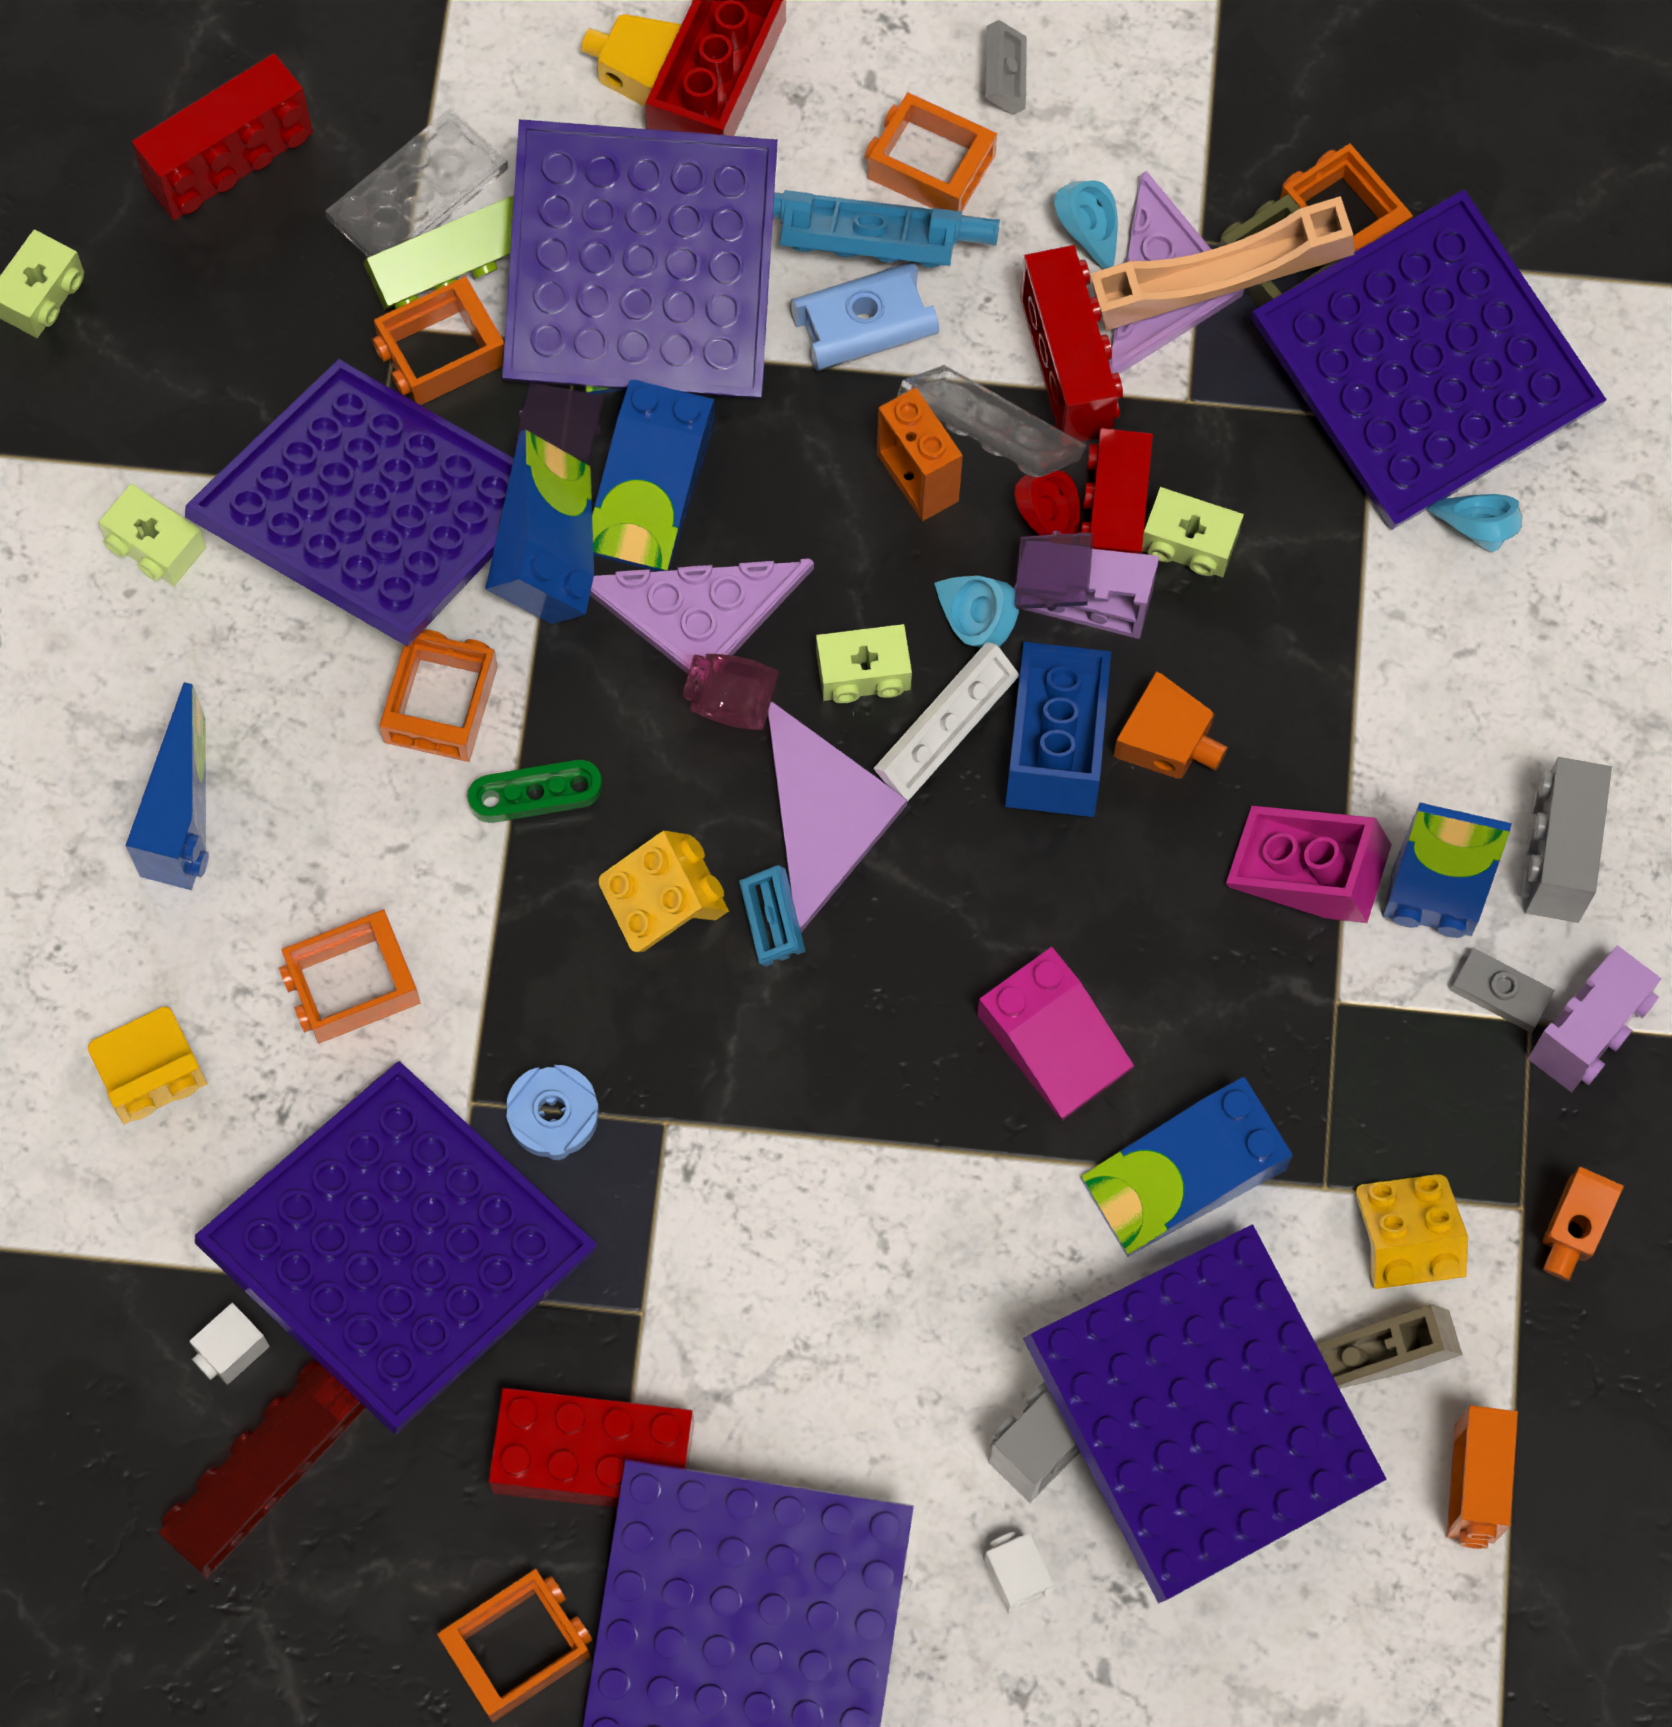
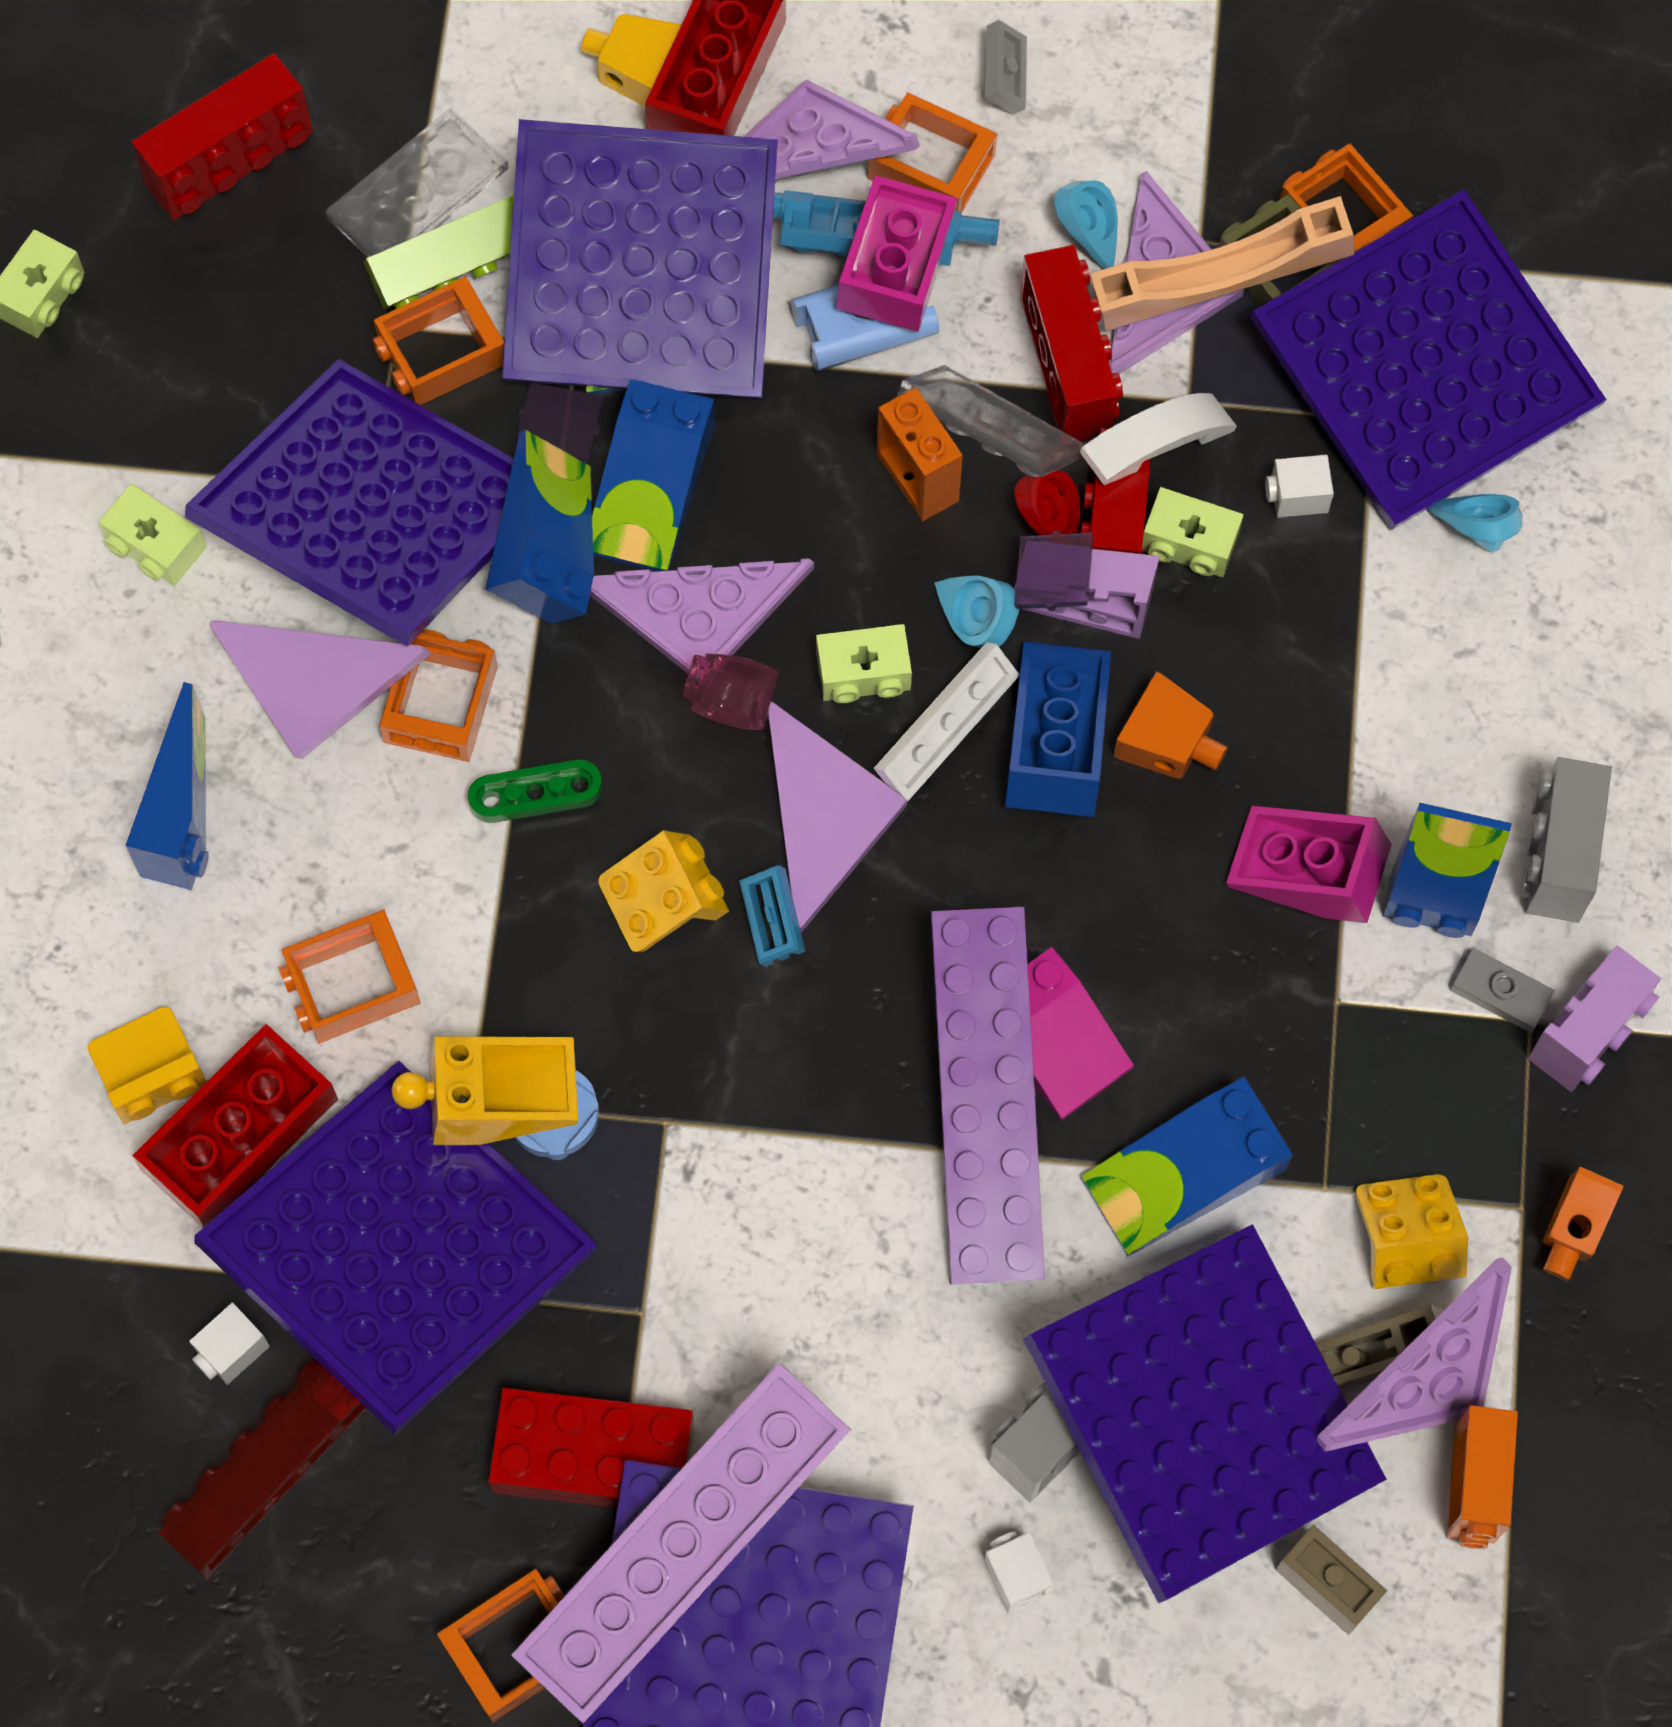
(236, 1126): none -> red brick
(313, 679): none -> lavender tile
(509, 1083): none -> yellow slope
(681, 1542): none -> lavender plate
(827, 131): none -> lavender tile
(896, 253): none -> dark pink slope
(987, 1095): none -> medium lavender plate
(1154, 432): none -> white slope
(1300, 486): none -> white brick
(1331, 1579): none -> dark tan panel
(1435, 1374): none -> lavender tile

